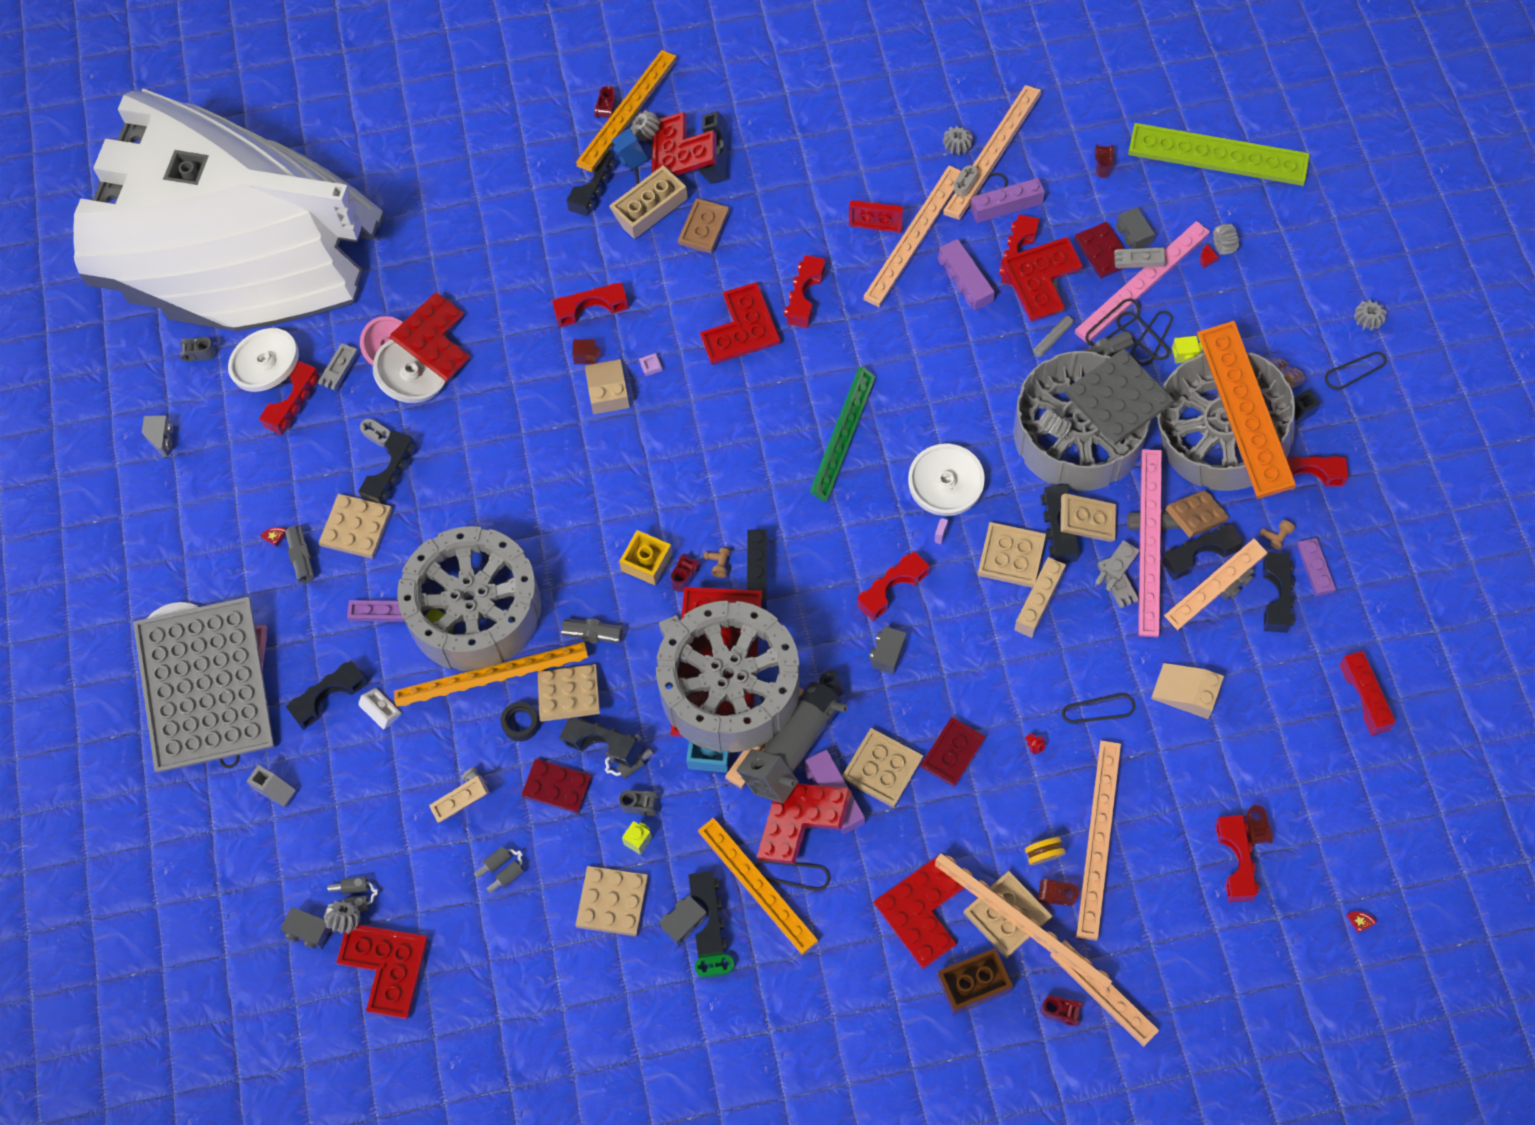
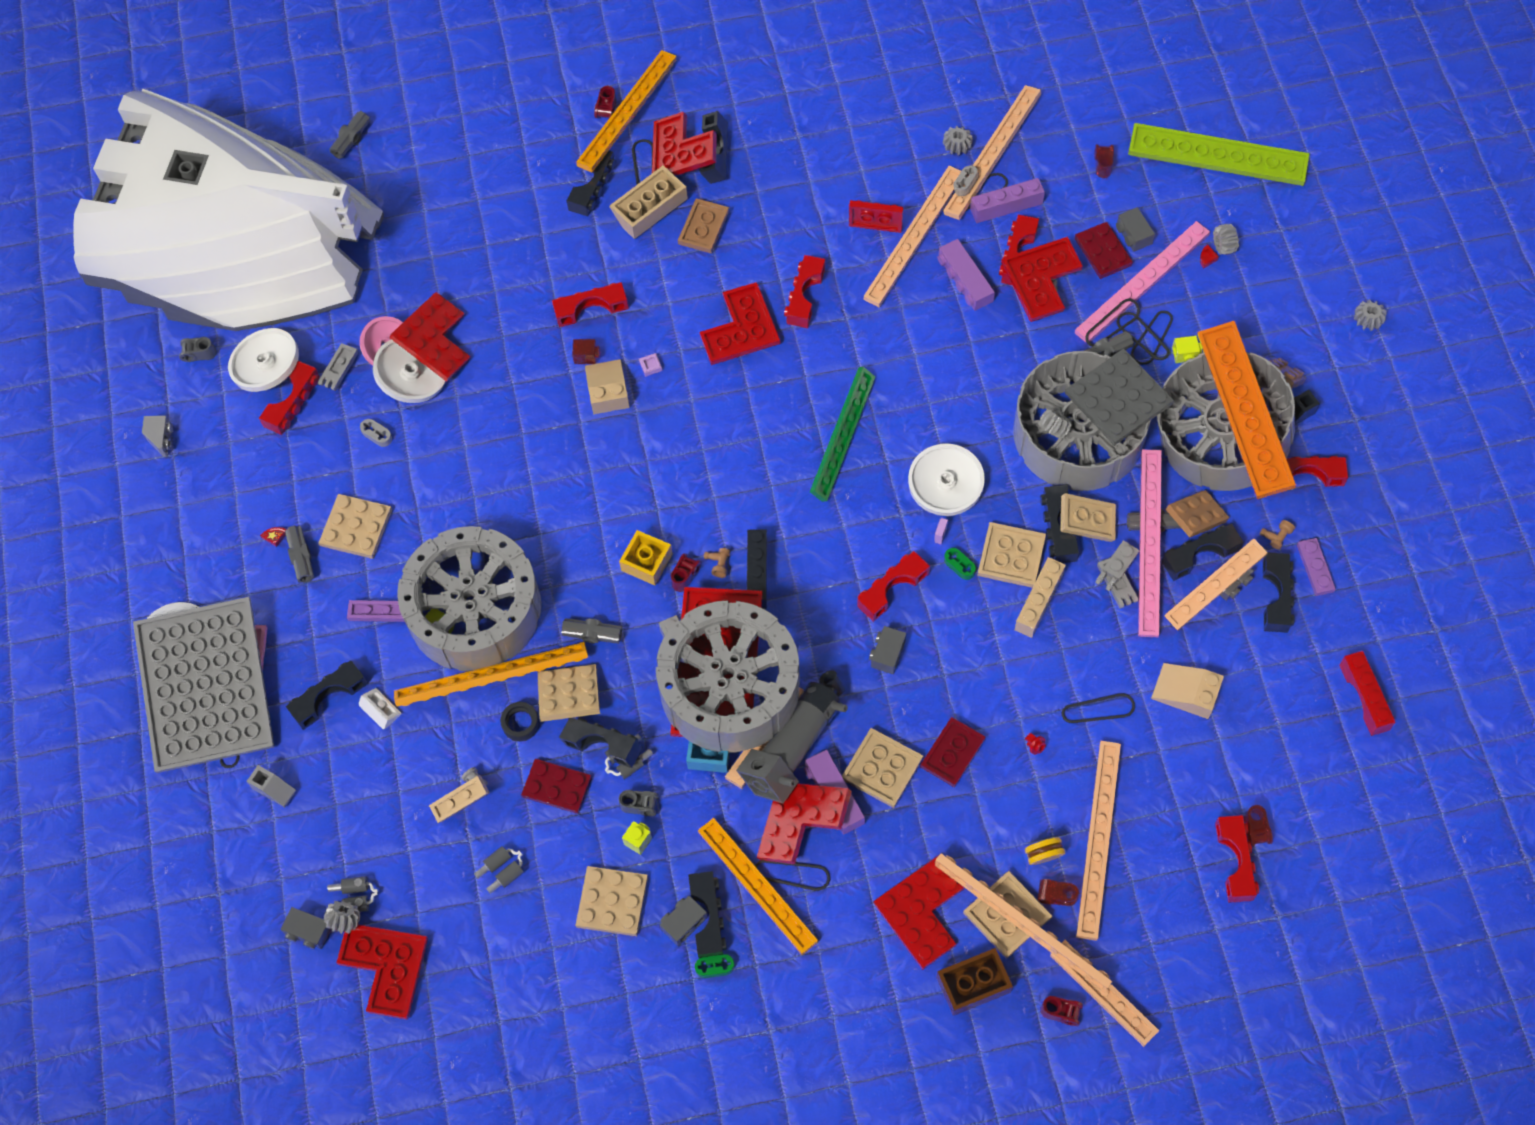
(350, 135): none -> dark grey piece
(379, 486): black arch -> none
(629, 149): blue brick -> none
(645, 125): light grey gear -> none
(962, 561): none -> green beam
(1053, 336): light grey axle -> none
(1139, 257): light grey hinge -> none
(1351, 362): black piece -> none
(1360, 921): red tile -> none

